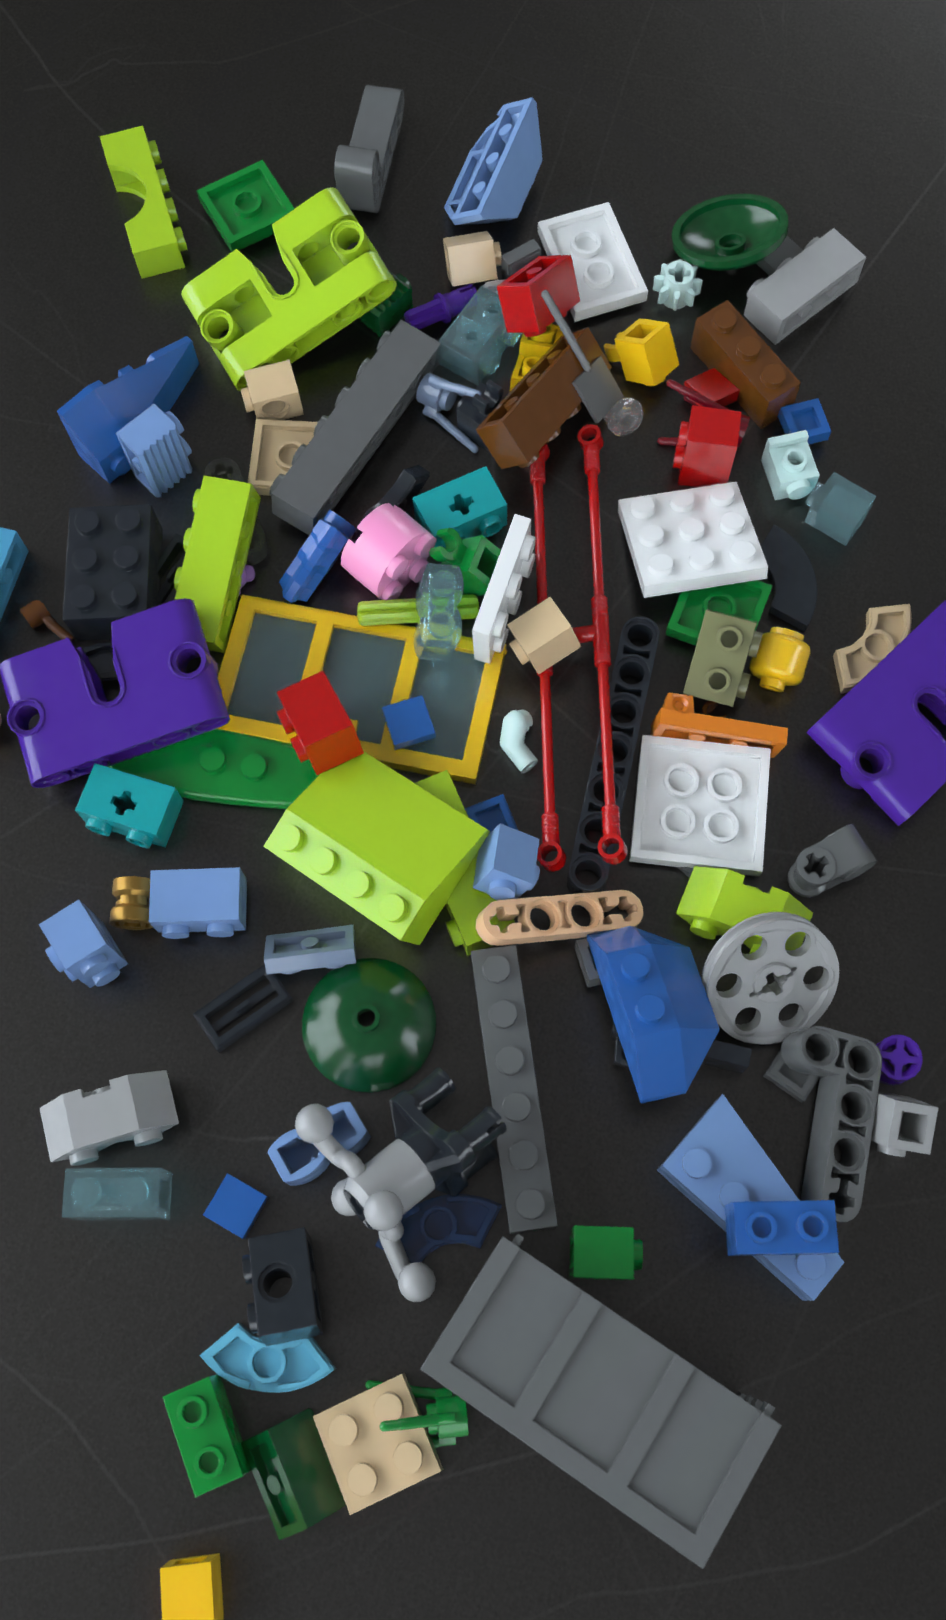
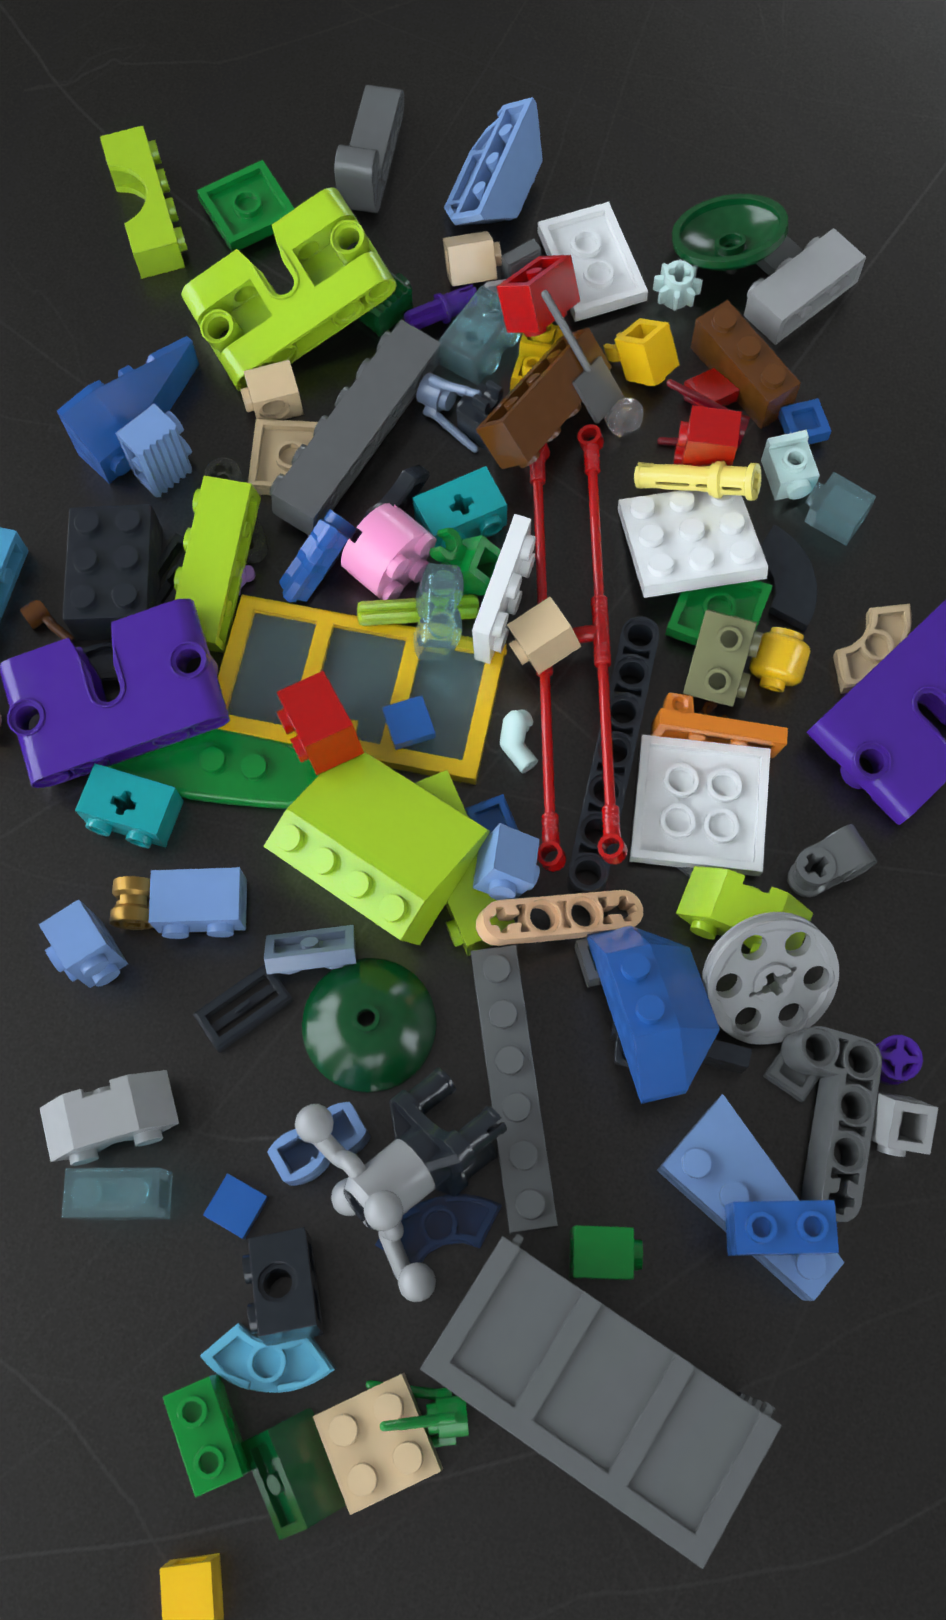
(715, 479): none -> light yellow pin

